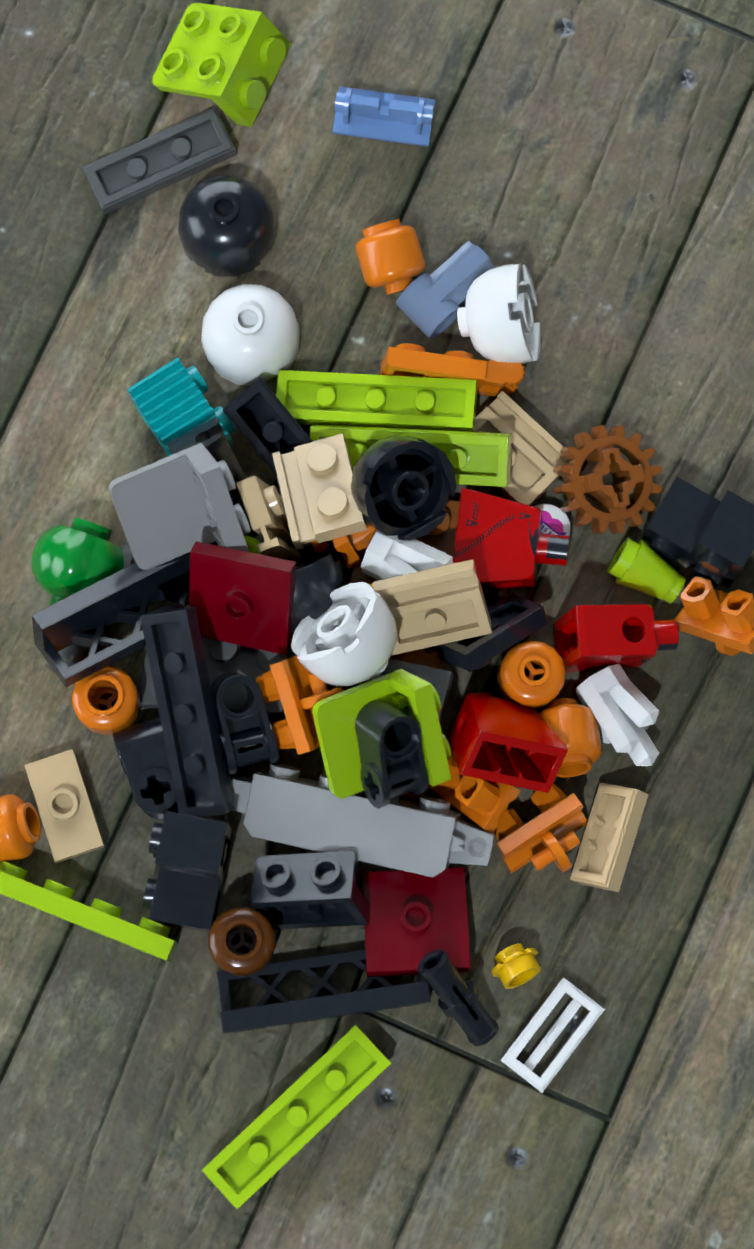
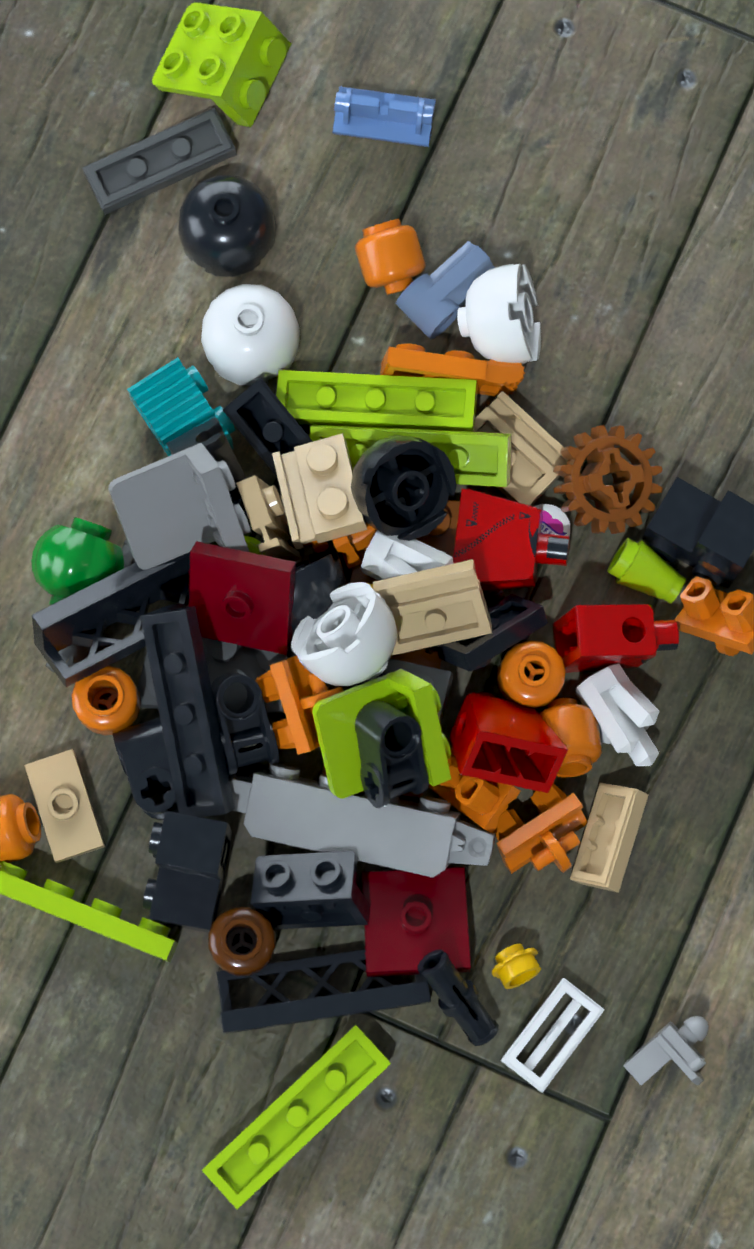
(668, 1045): none -> light grey piece

